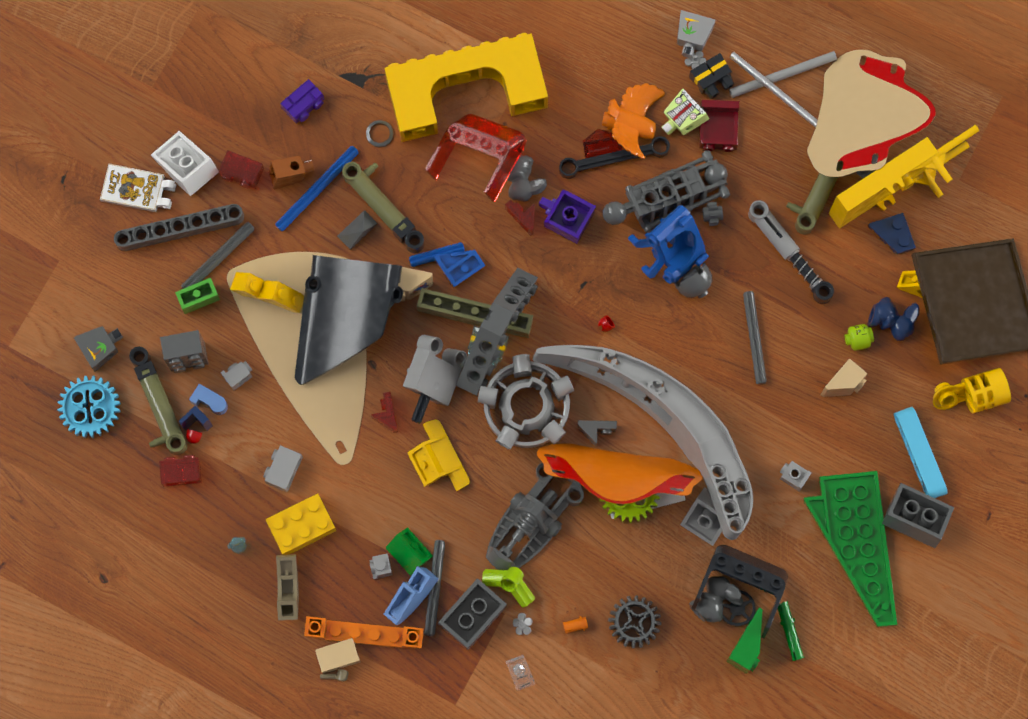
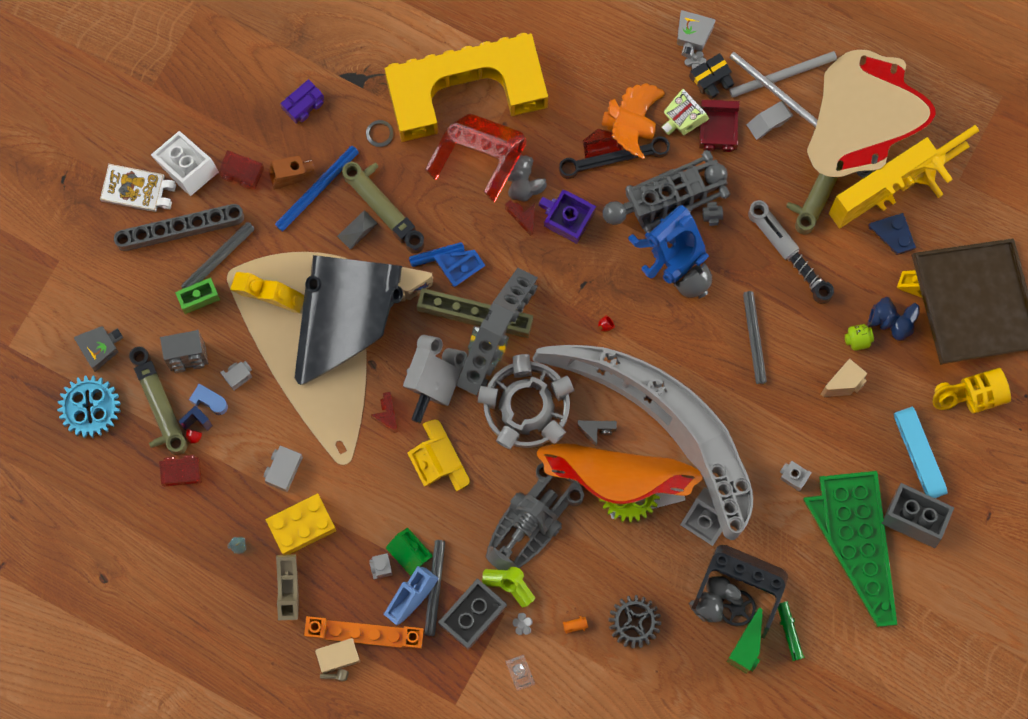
(769, 119): none -> light grey slope

